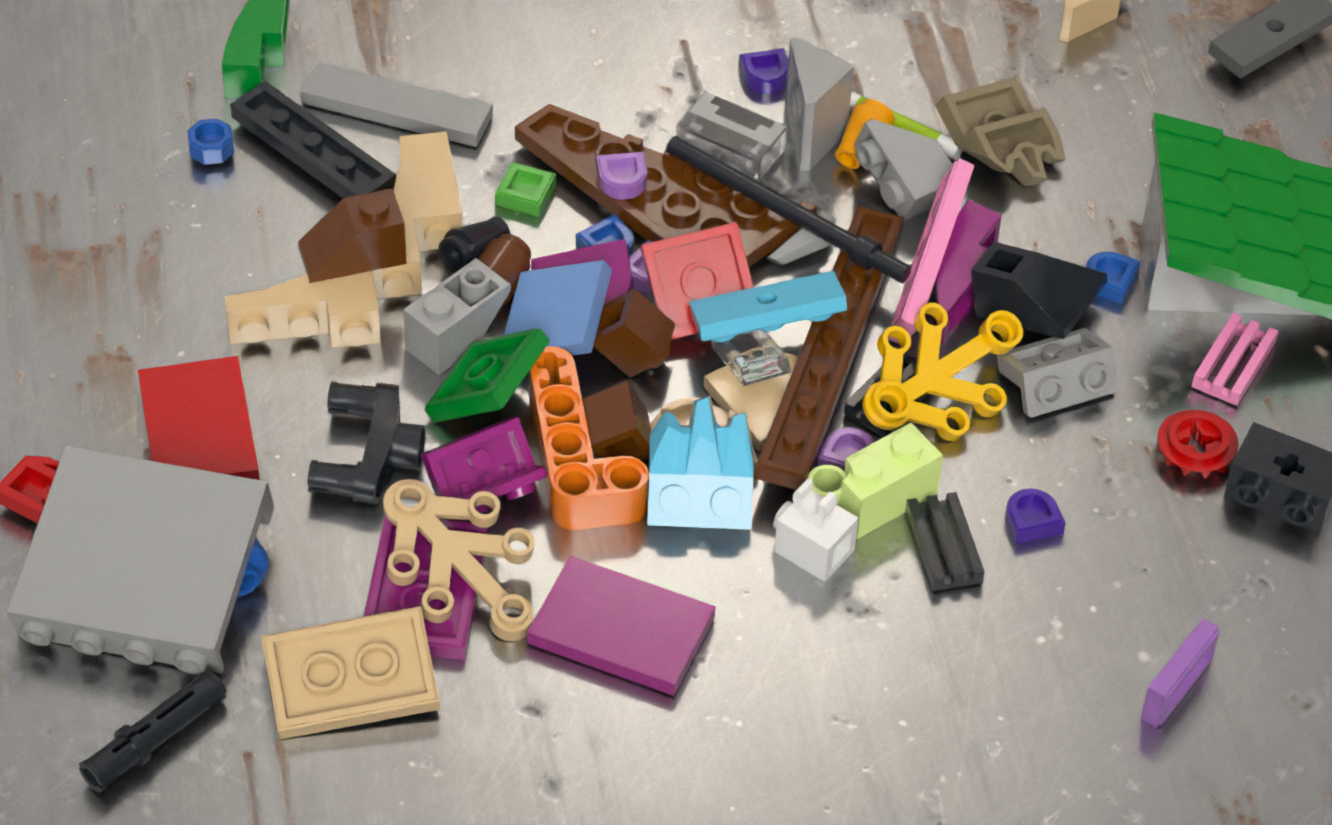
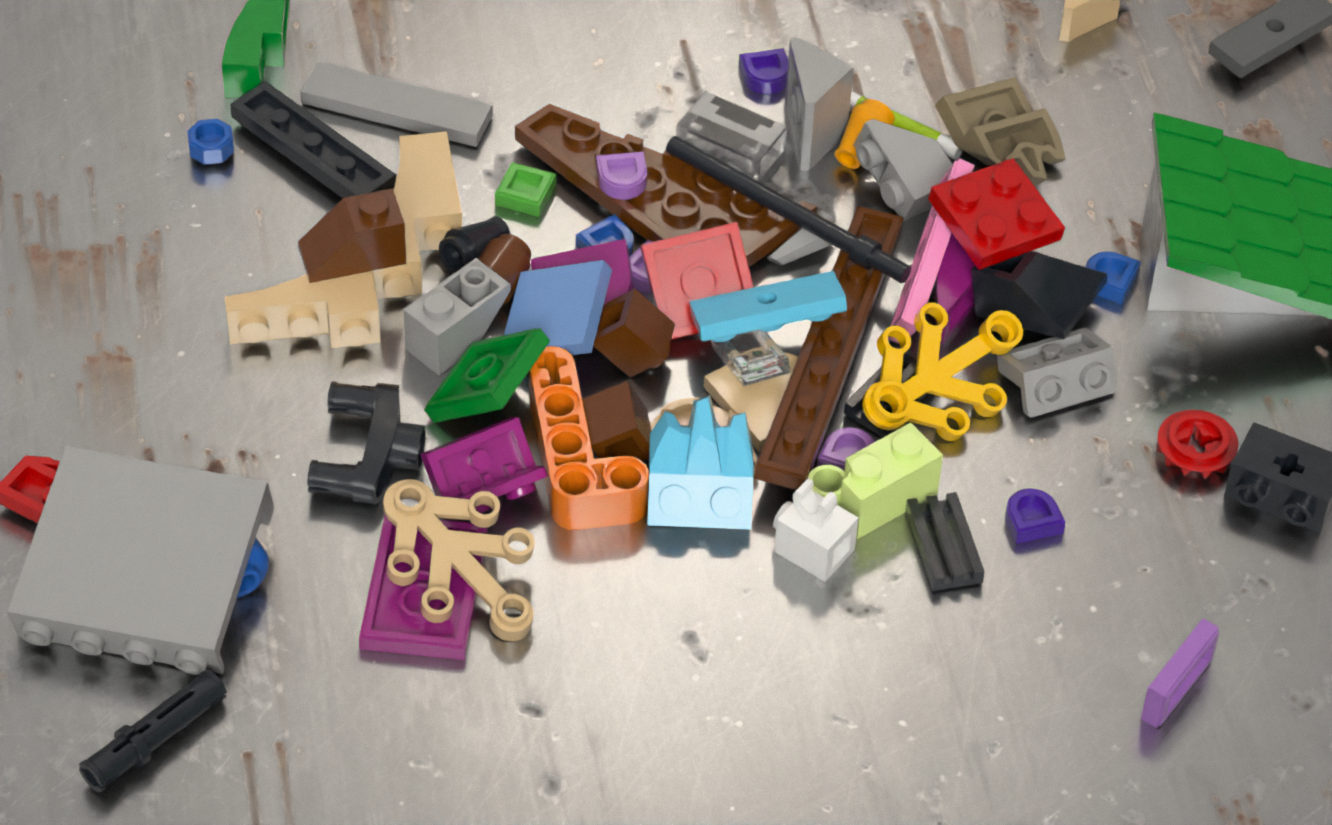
(199, 416): red tile -> none
(350, 672): tan tile -> none
(621, 625): magenta tile -> none
(996, 213): none -> red plate
(1247, 334): bright pink tile -> none

